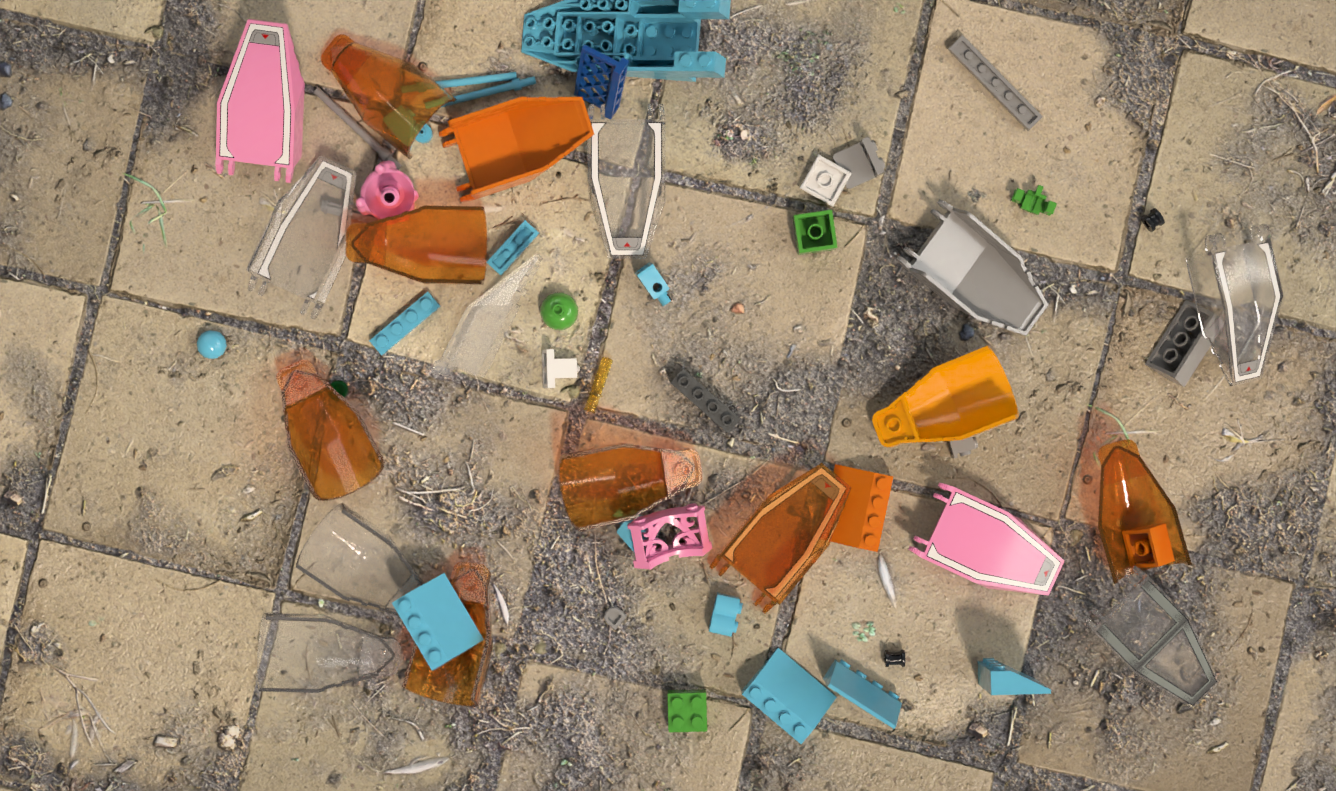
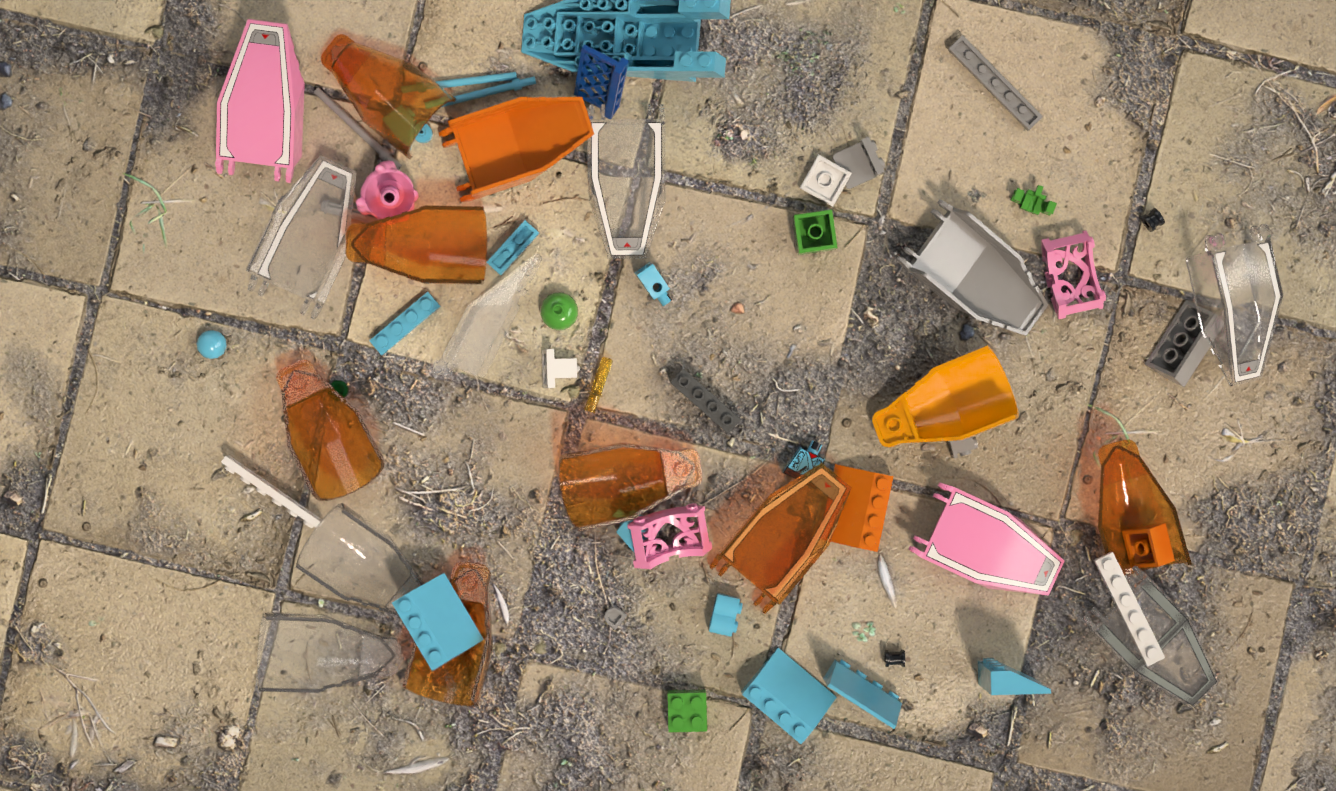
(277, 495): none -> white plate
(804, 460): none -> torso
(1062, 299): none -> bright pink fence
(1129, 609): none -> white plate

